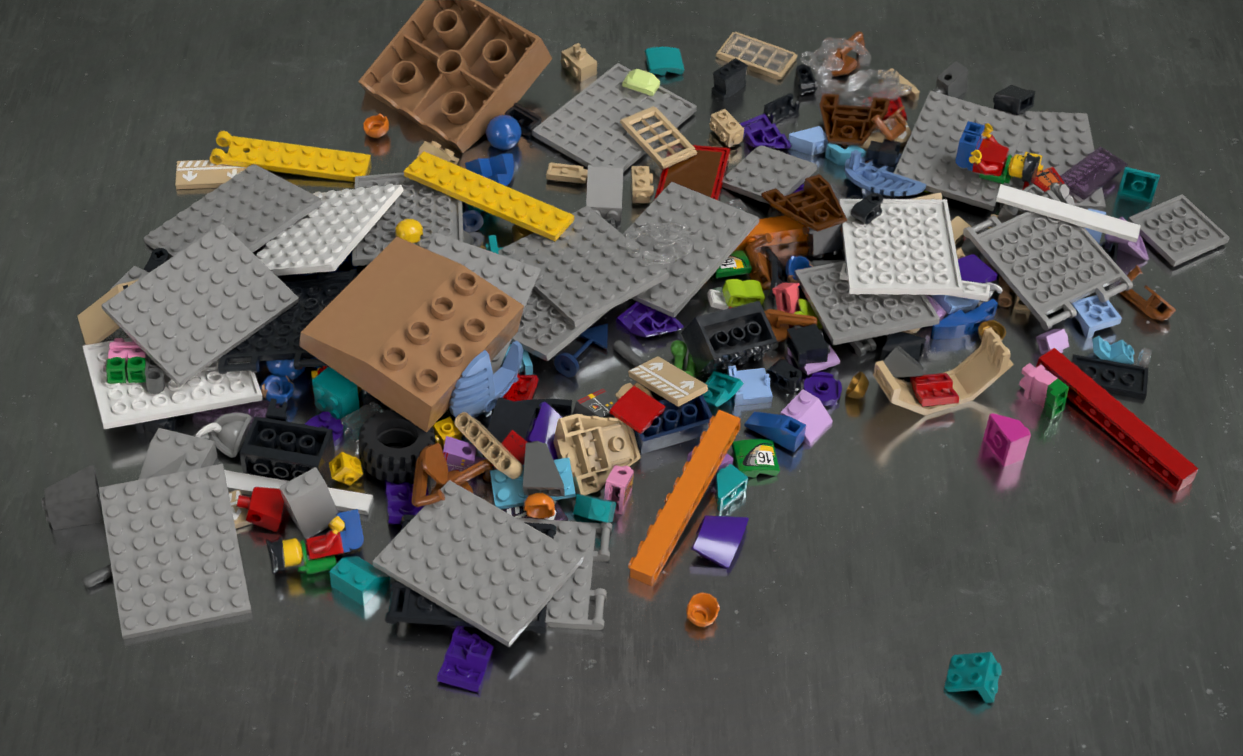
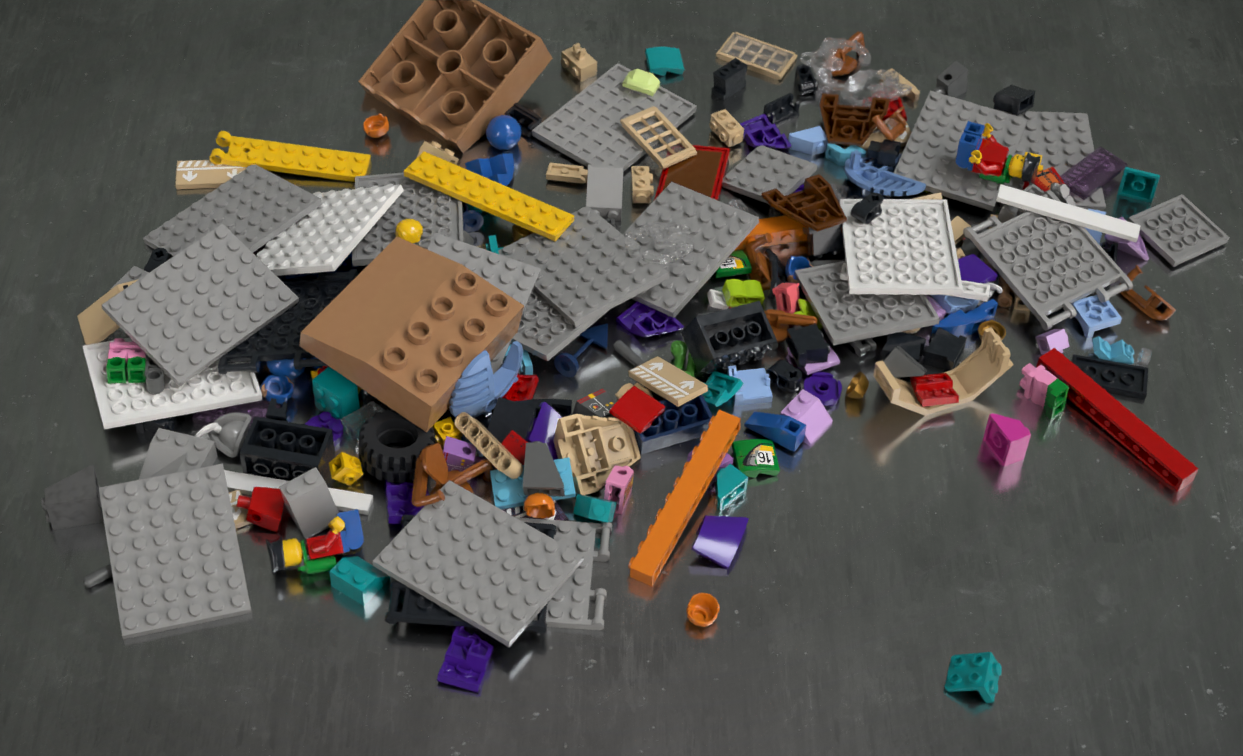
(944, 350): none -> black hips

